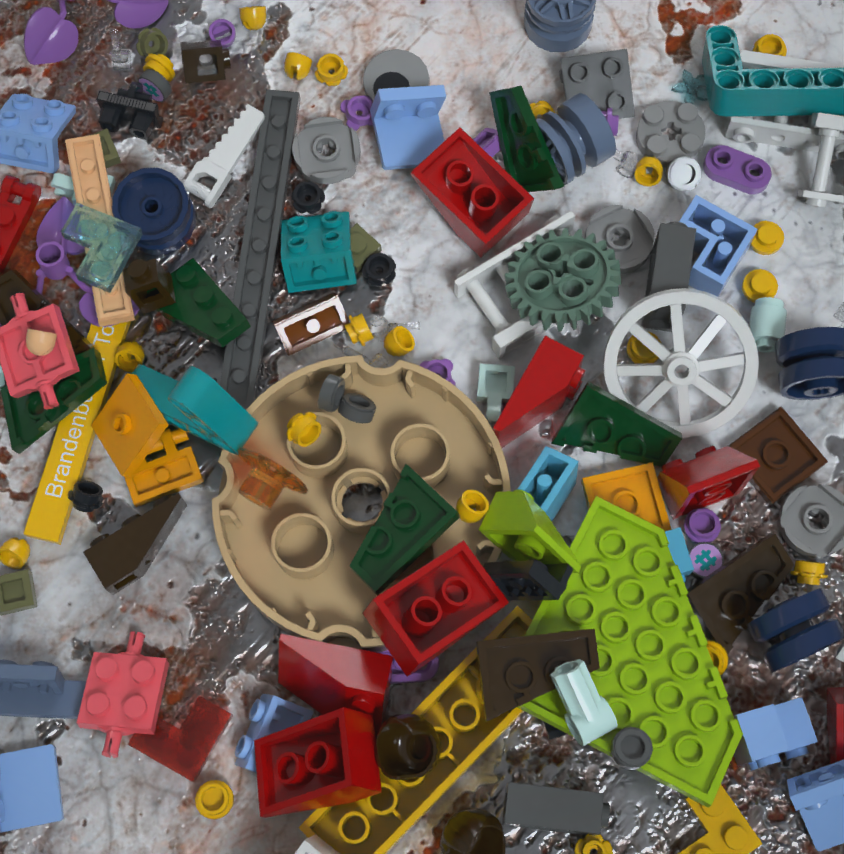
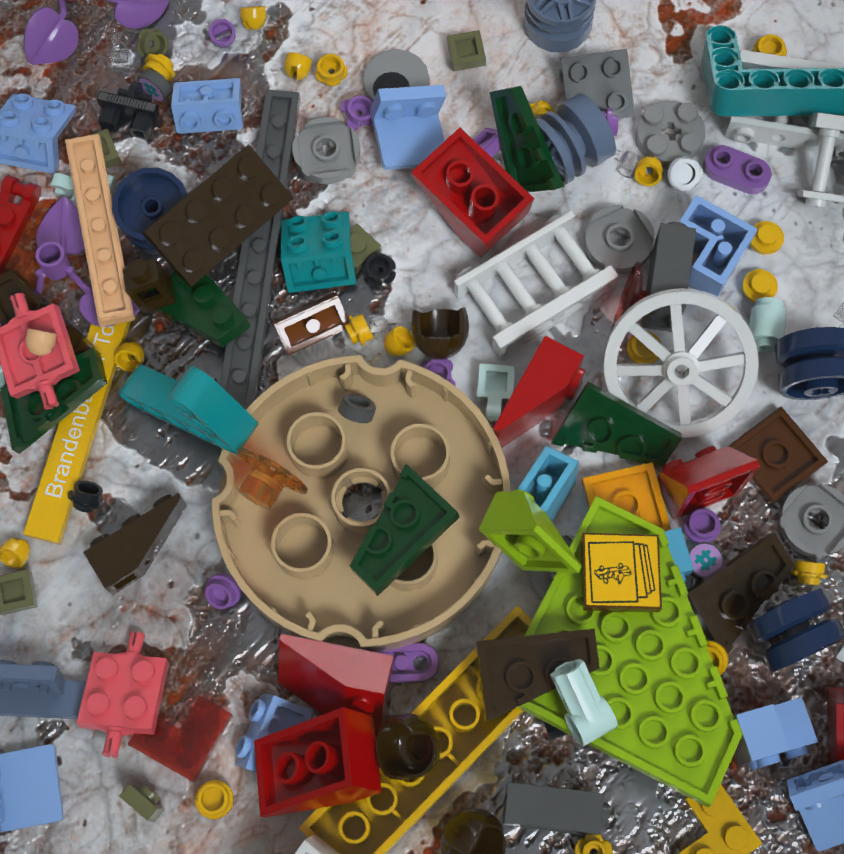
(108, 242): clear light blue plate -> none
(129, 425): light orange plate -> none
(143, 801): none -> olive plate
(165, 474): light orange plate -> none
(195, 70): dark brown brick -> none
(207, 105): none -> light blue bracket
(218, 216): none -> dark brown plate
(222, 591): none -> medium lavender plate
(224, 157): white piece -> none
(303, 429): yellow plate -> none
(306, 189): black plate -> none
(331, 393): dark grey tile -> none
(434, 607): red slope -> none
(440, 332): none -> dark brown hair
(466, 50): none -> olive plate
(467, 502): yellow hinge -> none
(529, 579): black bracket -> none
(563, 269): sand green gear -> none
(620, 572): none -> yellow tile
(631, 748): dark grey tile -> none
(632, 291): none -> clear red dish
(693, 87): clear light blue plant -> none

